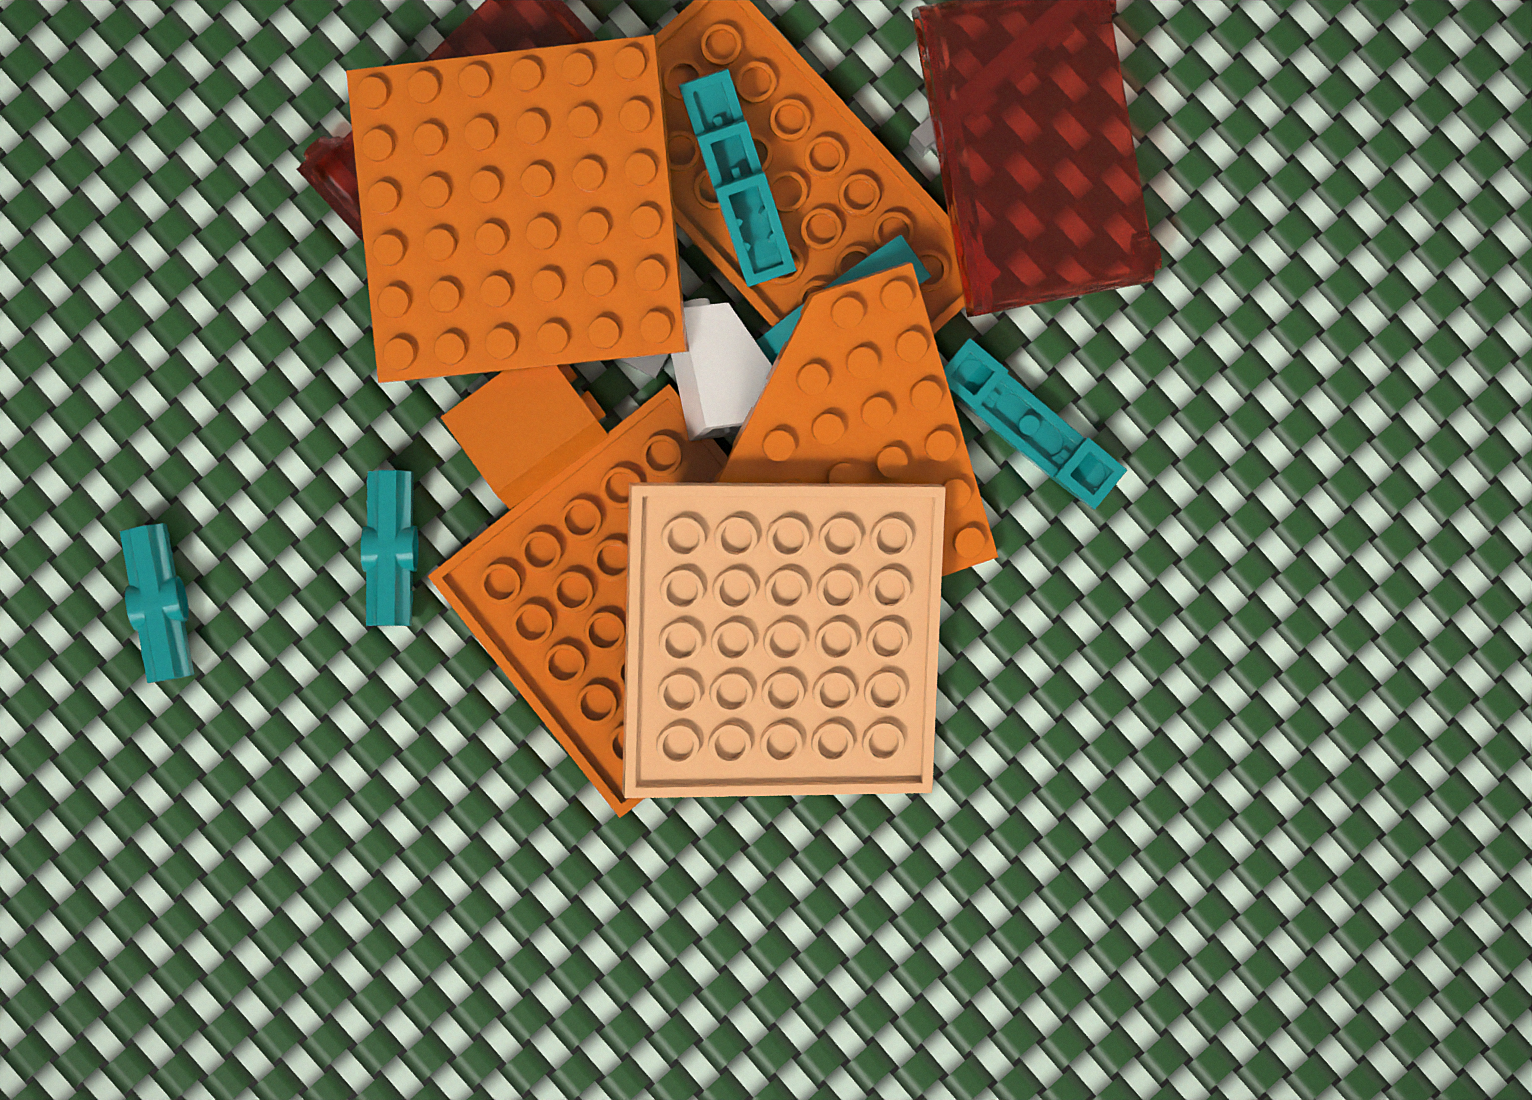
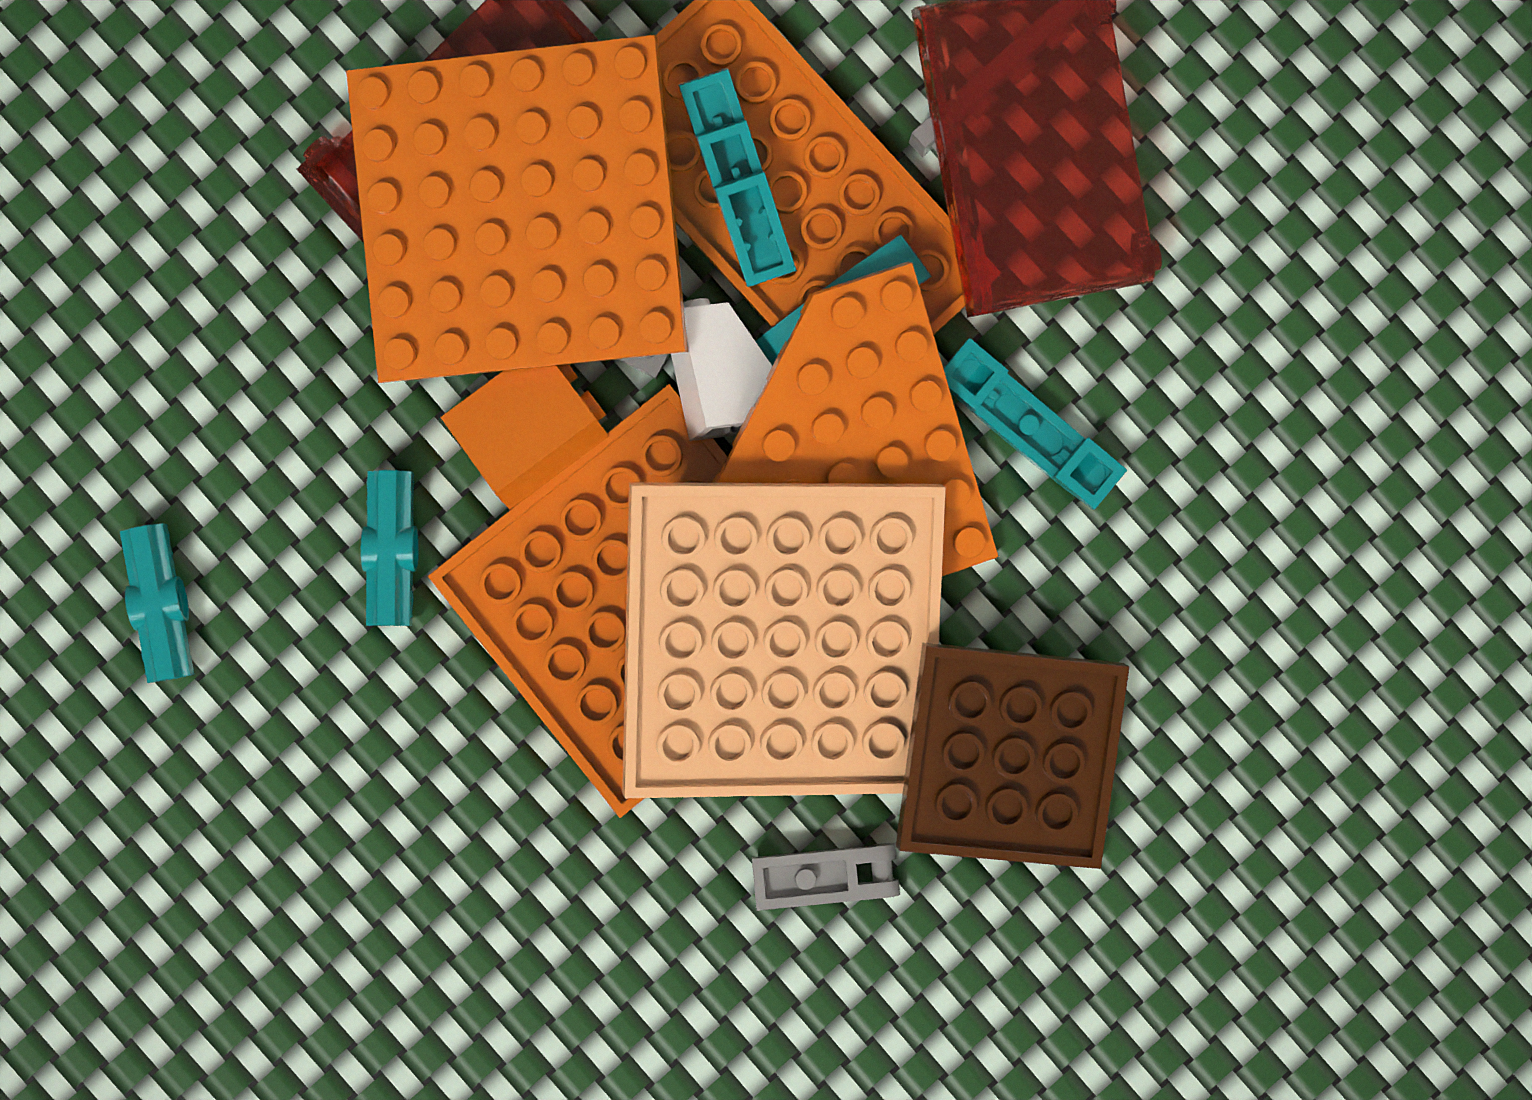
(823, 876): none -> light grey plate
(1011, 756): none -> reddish brown plate

